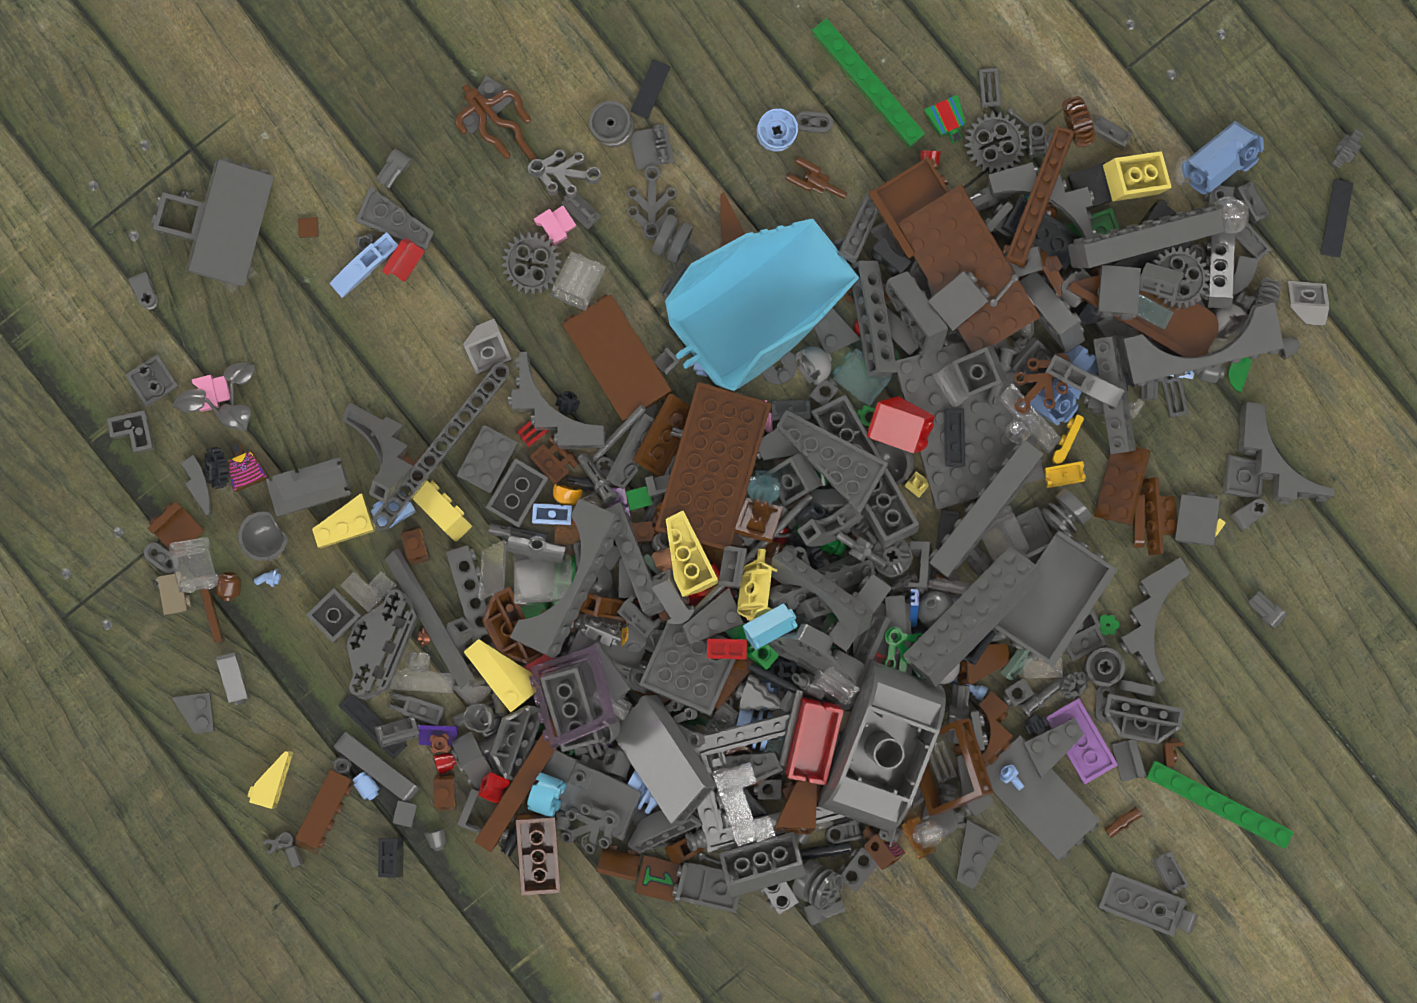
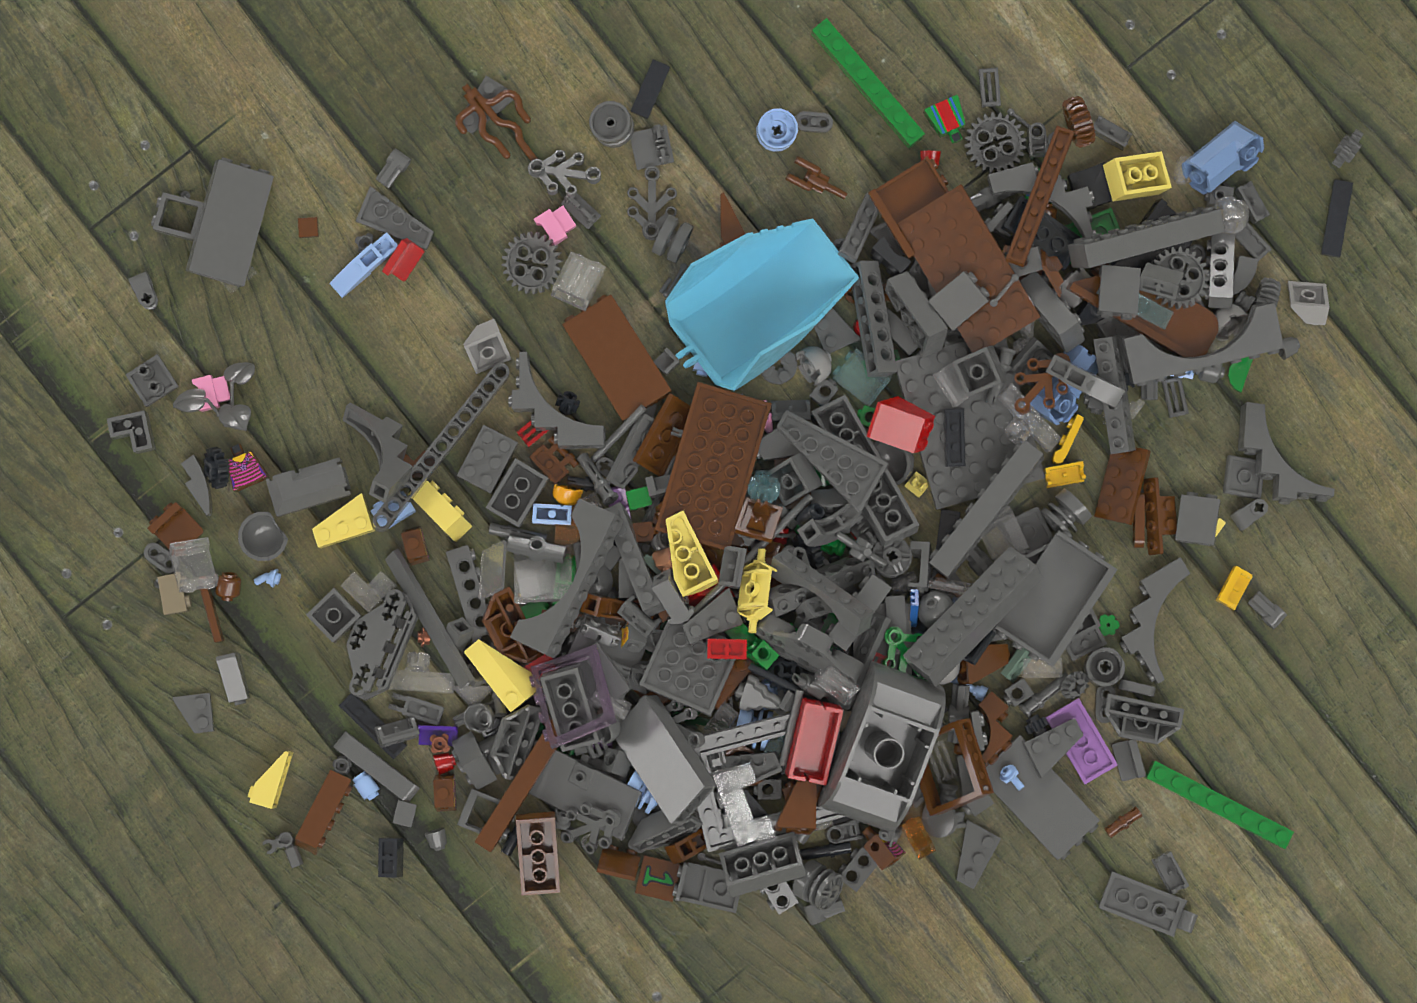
(492, 787): red panel -> none
(546, 794): medium azure brick -> none
(696, 840): dark grey wheel -> none
(770, 626): medium azure brick -> none
(928, 833): clear head -> none
(1169, 753): reddish brown bracket -> none
(1234, 587): none -> yellow hinge

